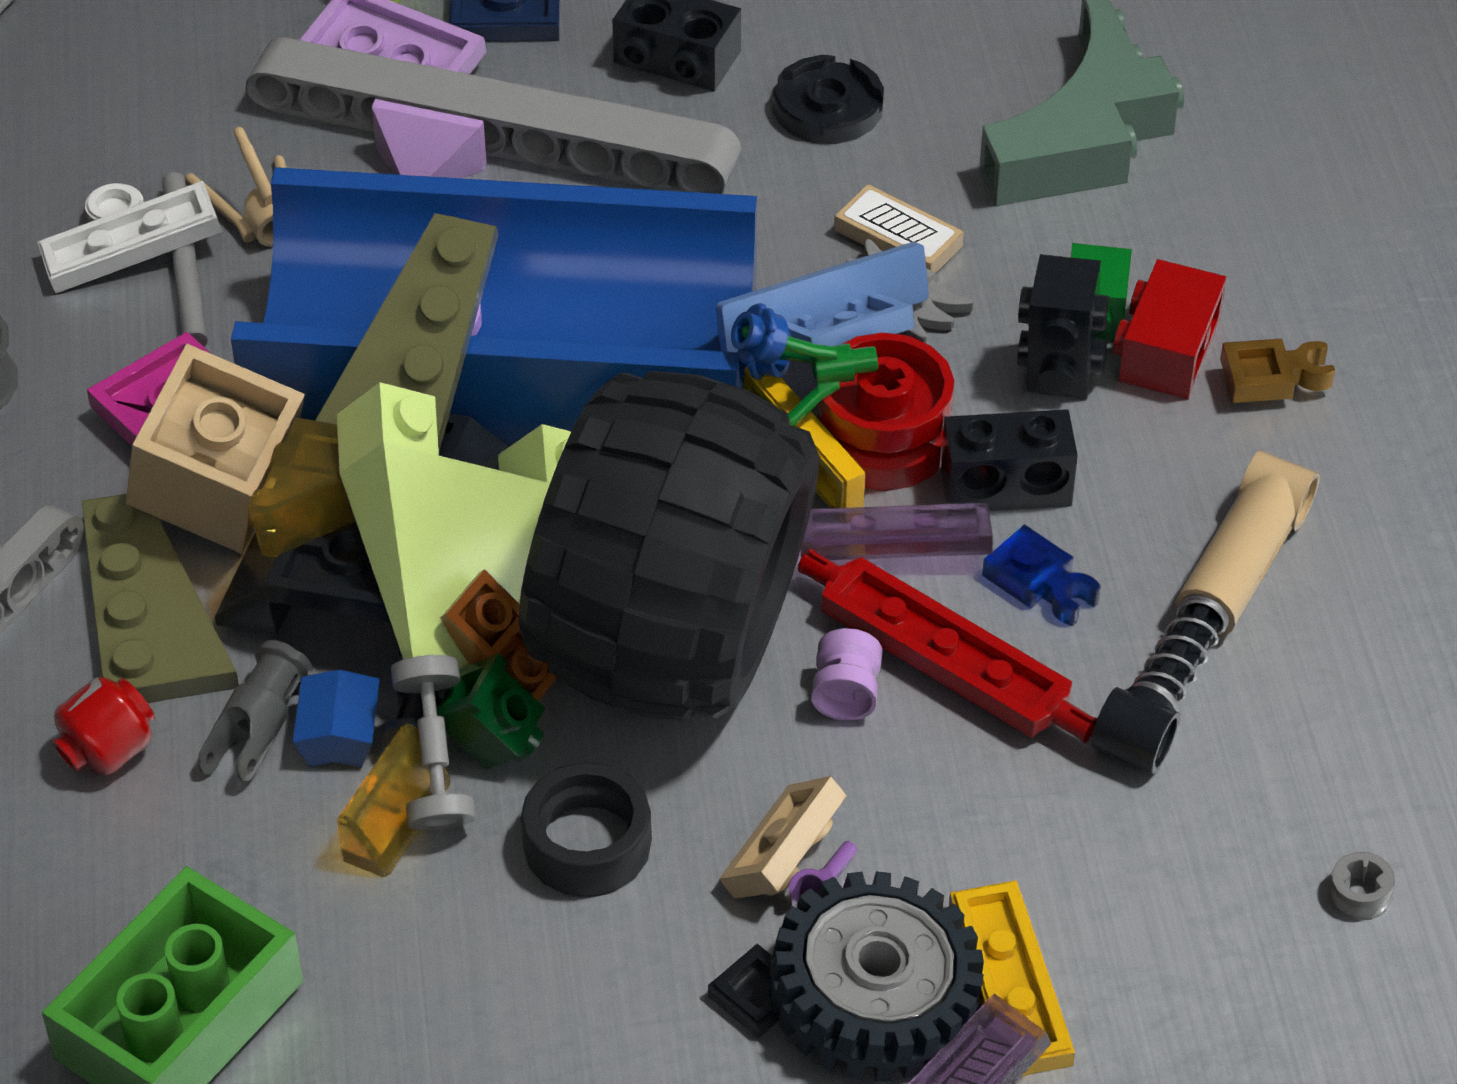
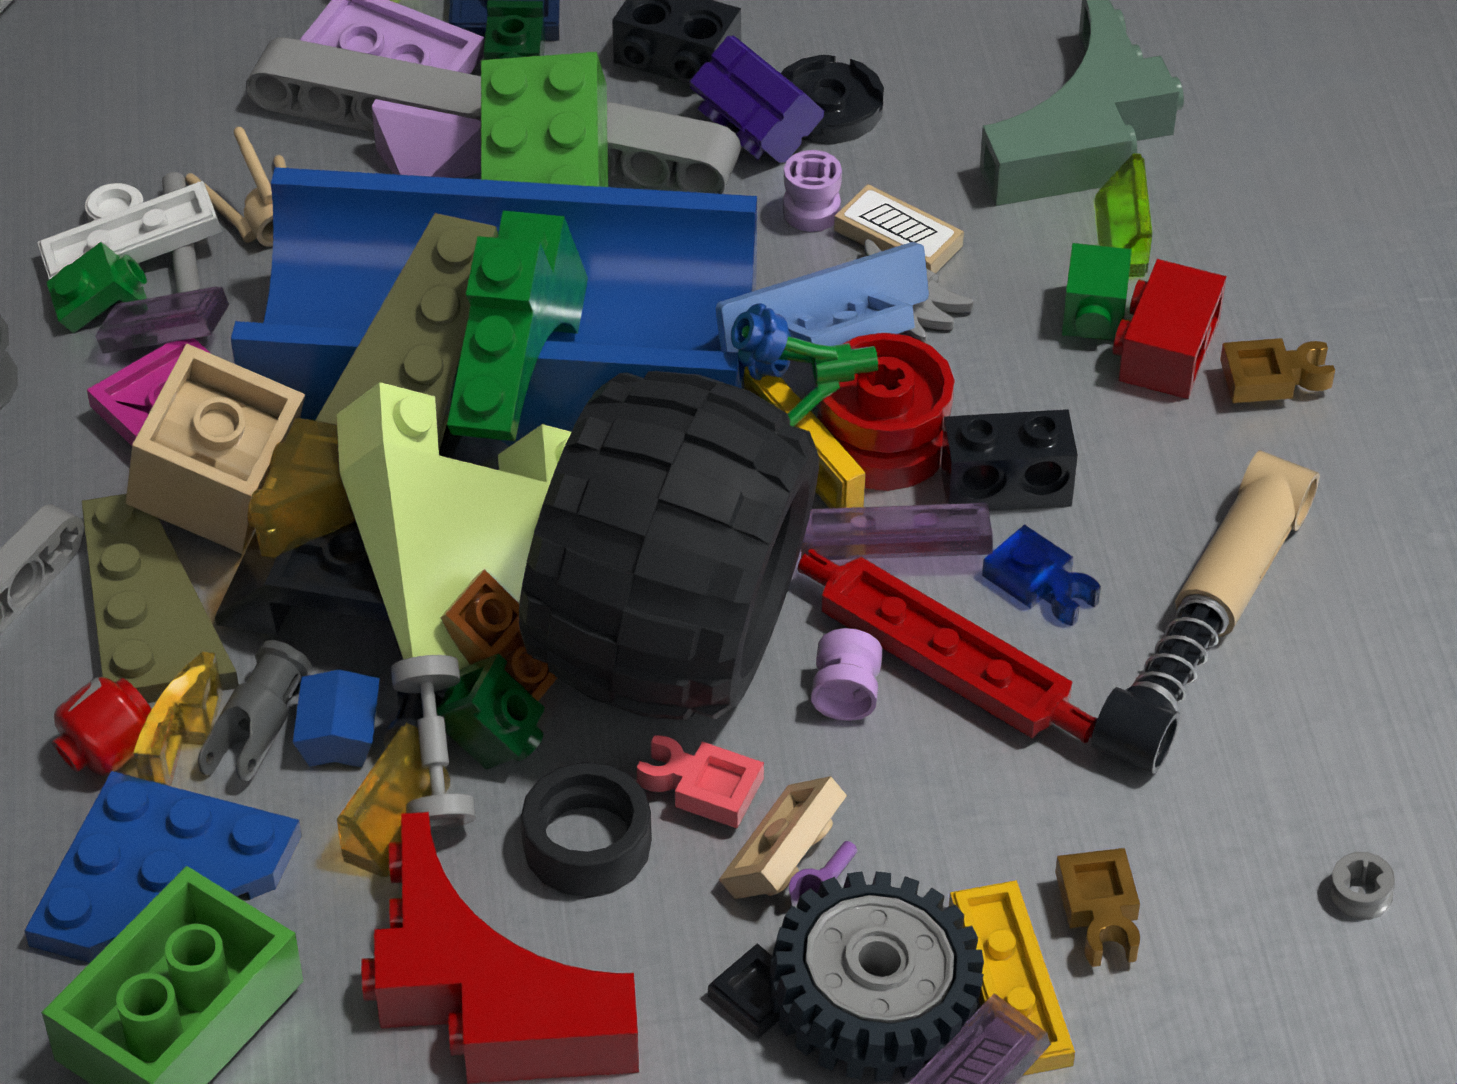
(94, 284): none -> green bracket
(137, 844): none -> blue plate
(162, 319): none -> clear purple tile
(179, 717): none -> clear yellow slope
(502, 1003): none -> red arch
(514, 29): none -> dark green brick
(517, 295): none -> green arch
(544, 120): none -> bright green brick
(708, 784): none -> coral plate
(755, 99): none -> dark purple brick
(812, 190): none -> lavender wheel
(1063, 326): black brick -> none
(1102, 895): none -> pearl gold plate
(1125, 213): none -> clear neon green slope

